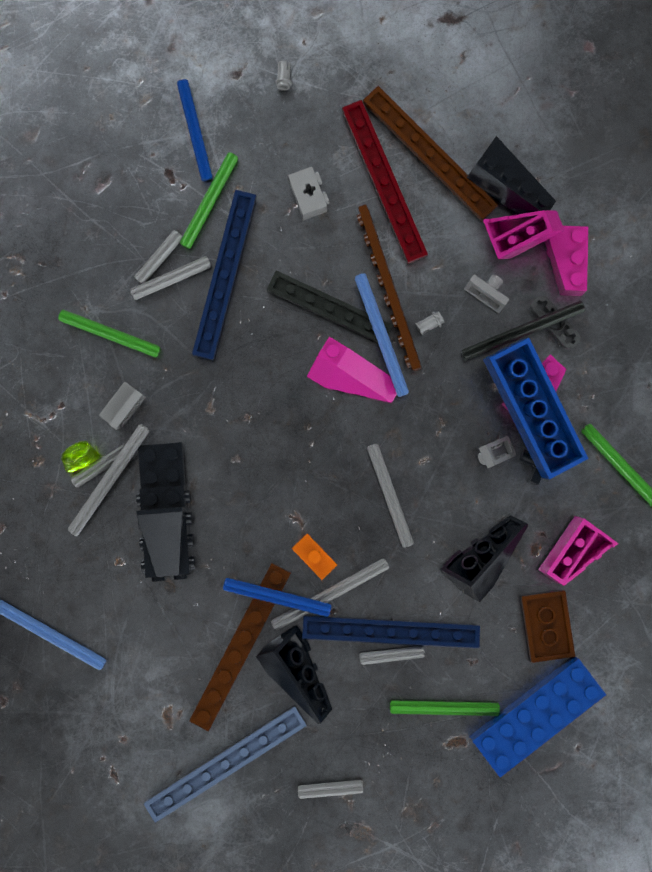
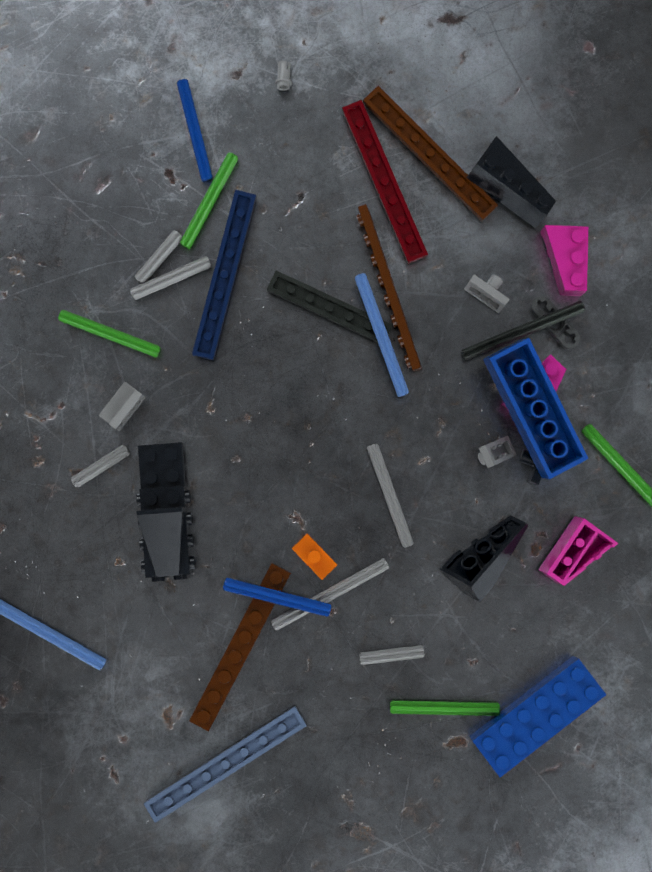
(79, 456): clear neon green piece -> none
(108, 480): light grey axle -> none
(291, 667): black wedge -> none
(308, 205): light grey brick -> none
(330, 789): light grey axle -> none
(348, 372): dark pink wedge -> none
(391, 632): dark blue plate -> none
(430, 323): light grey pin -> none
(521, 232): dark pink wedge -> none
(547, 626): reddish brown plate -> none

